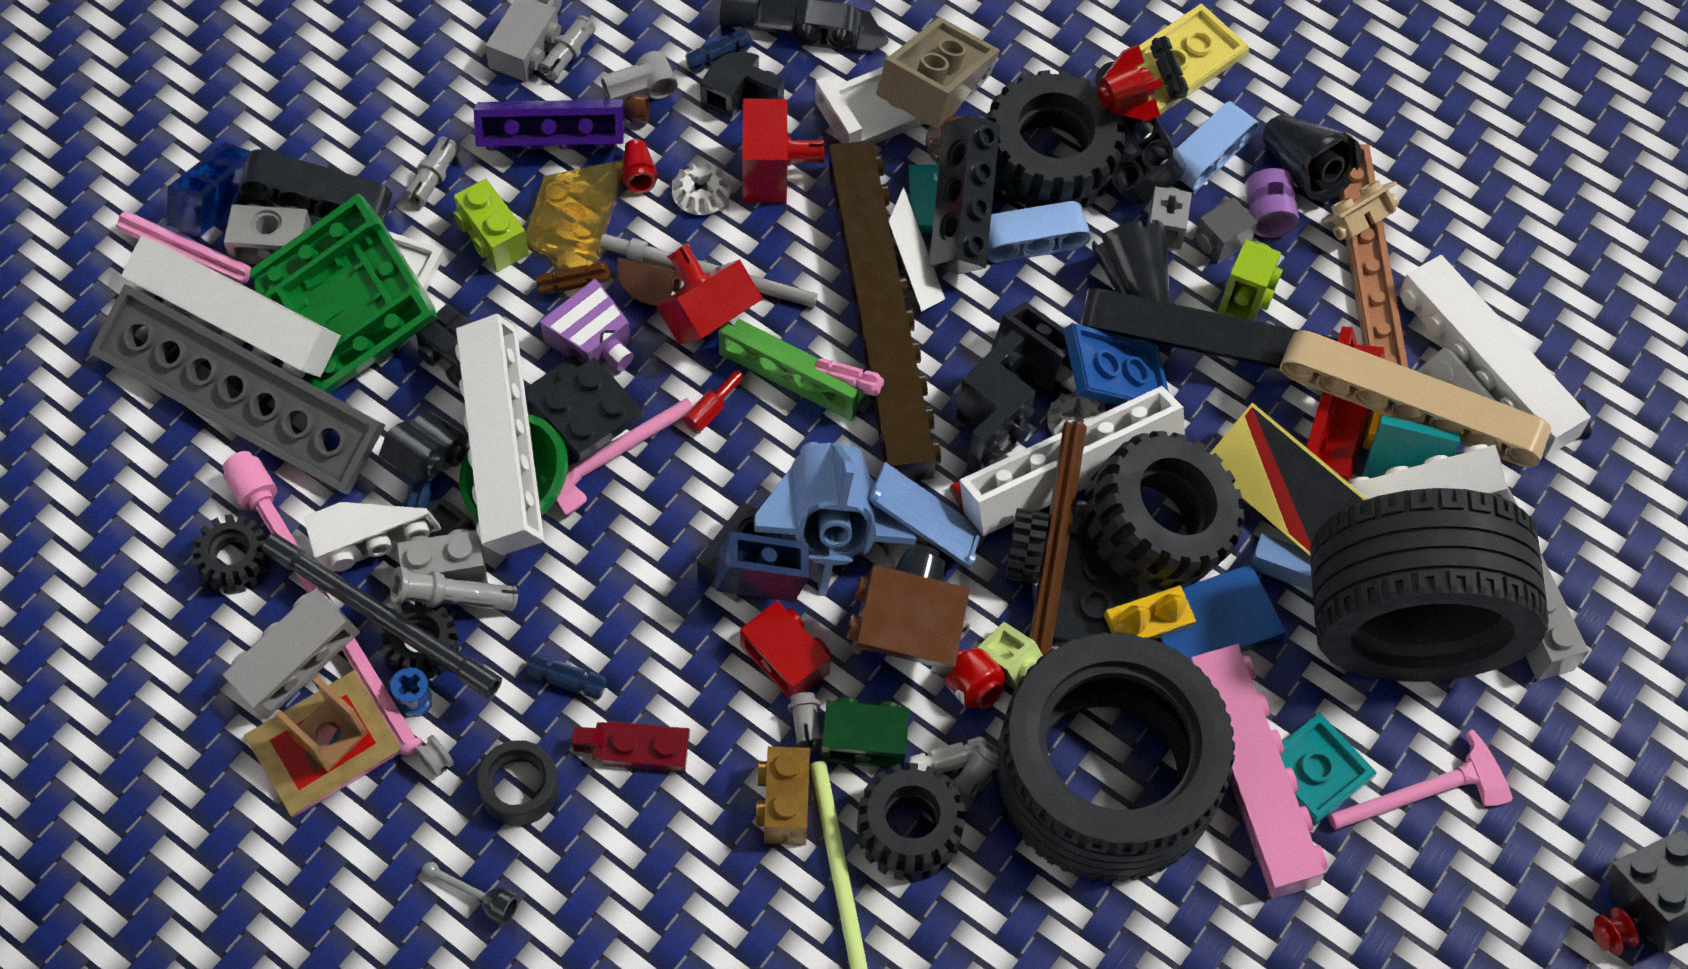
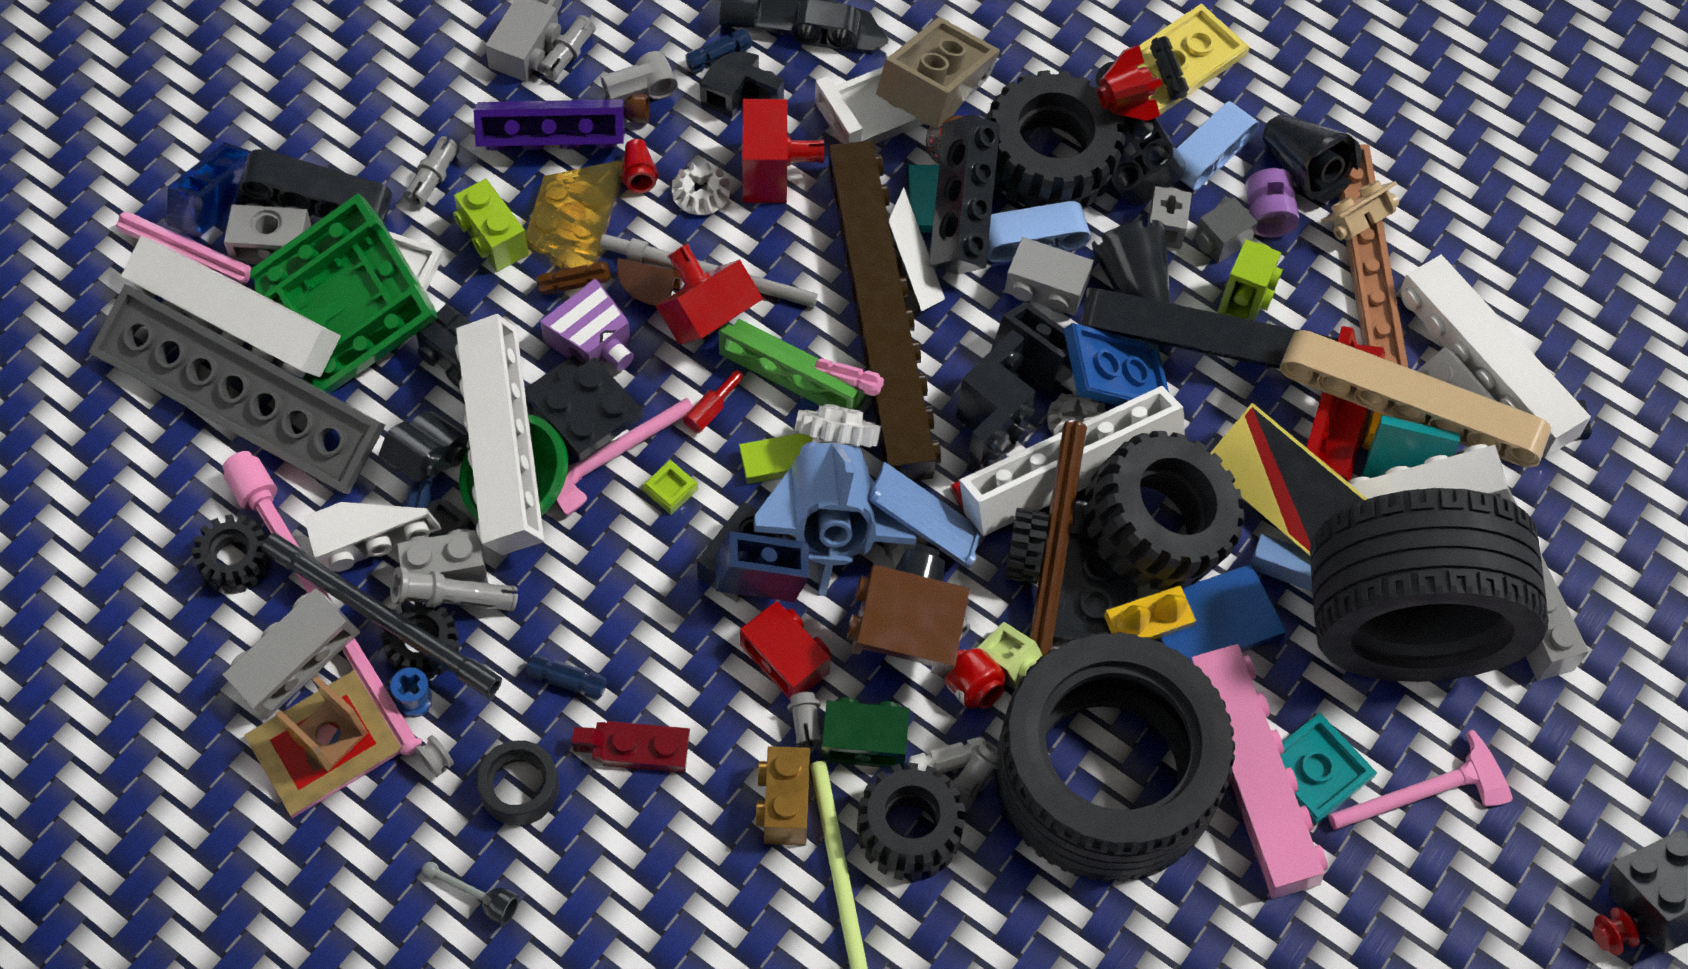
(670, 487): none -> lime tile
(771, 457): none -> lime tile
(837, 425): none -> white gear
(1048, 276): none -> light grey brick

